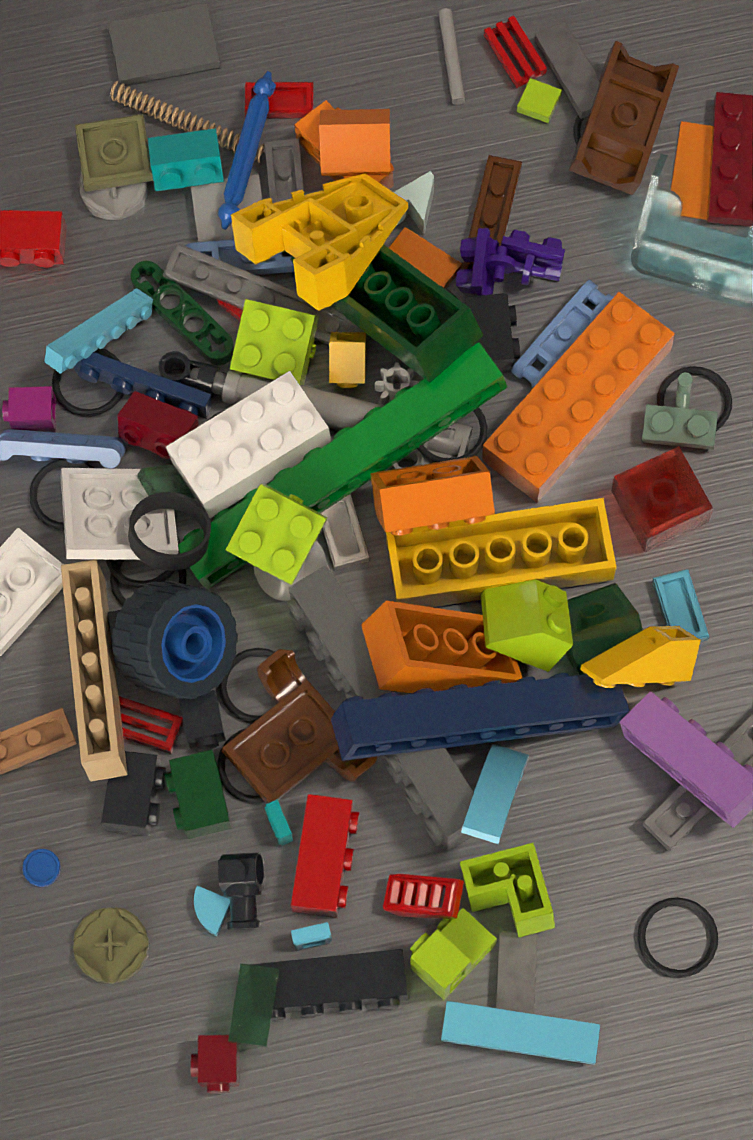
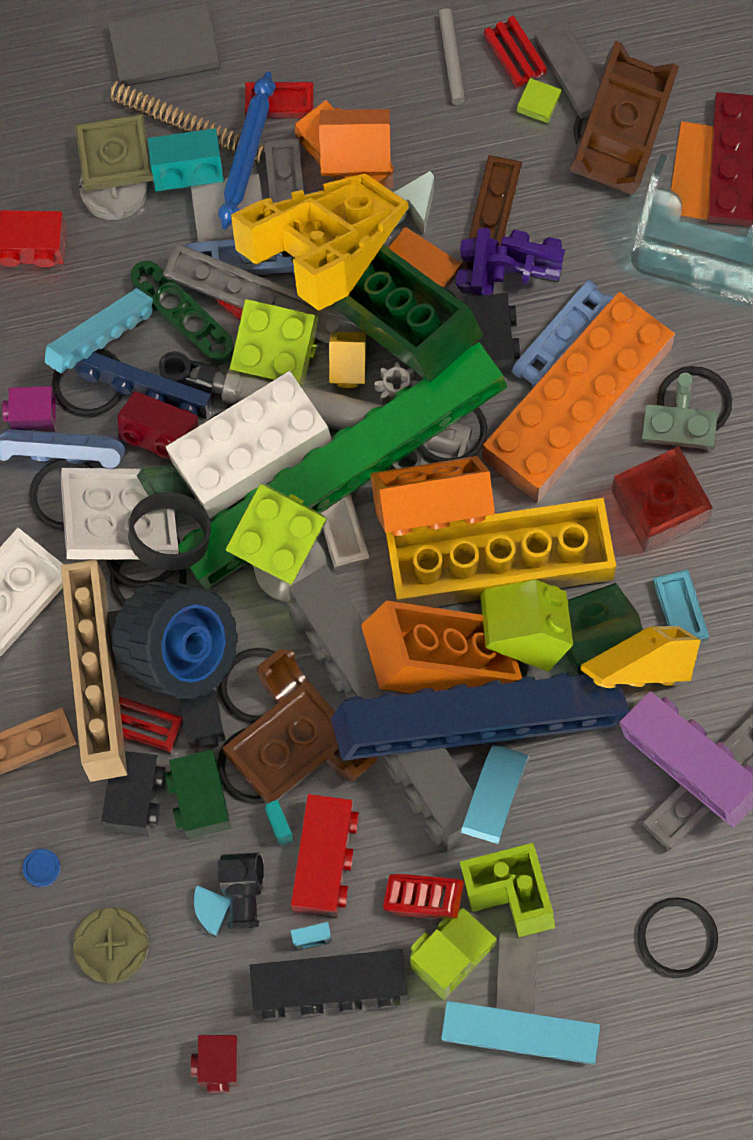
(254, 1005): clear green tile -> none

